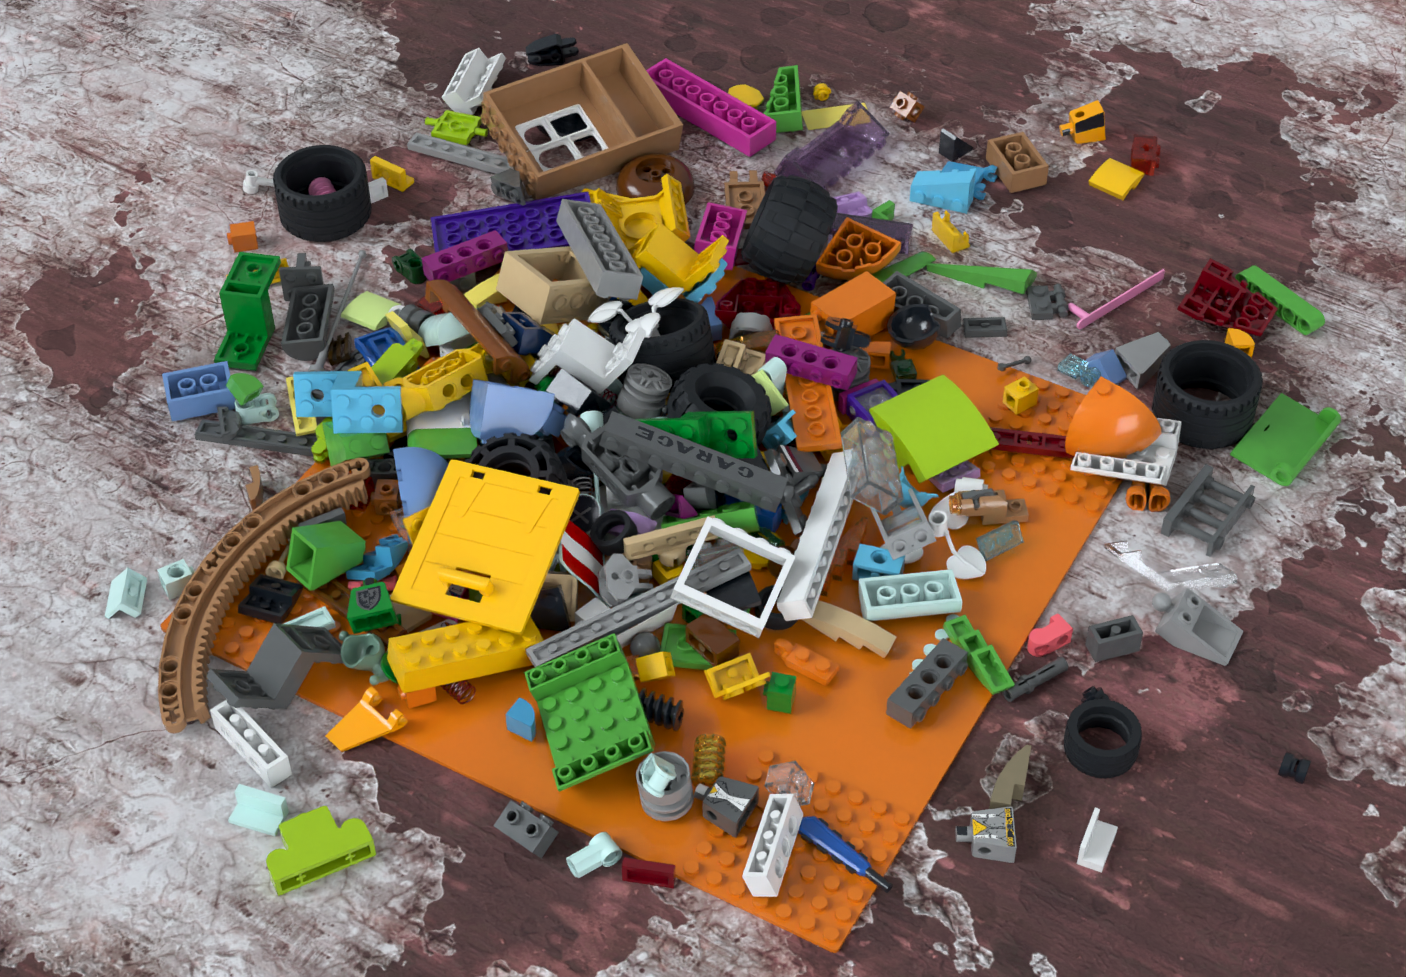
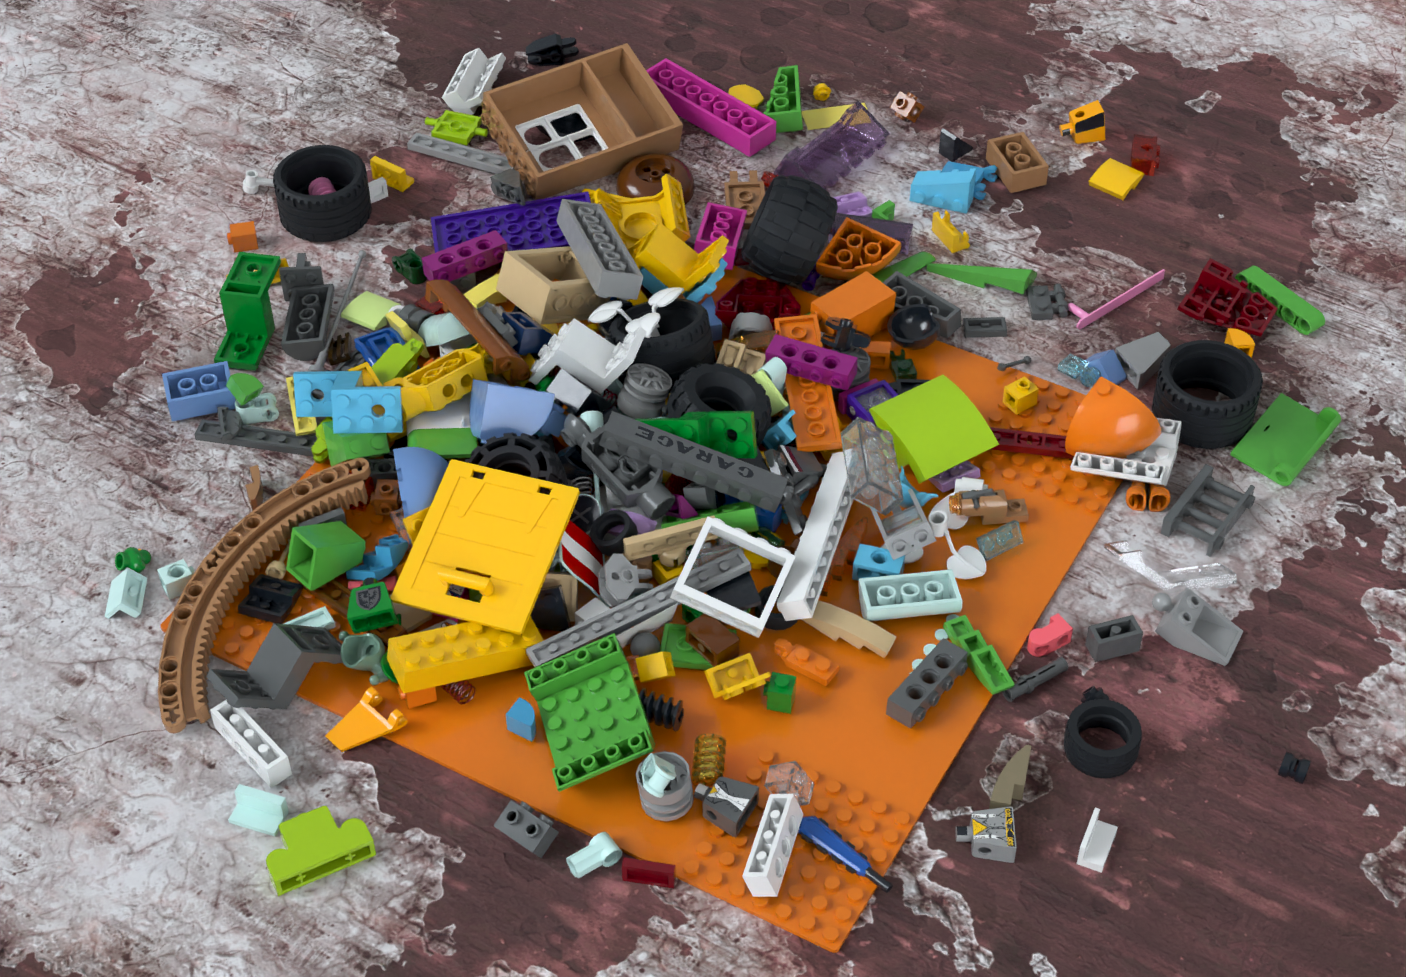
(132, 558): none -> green animal

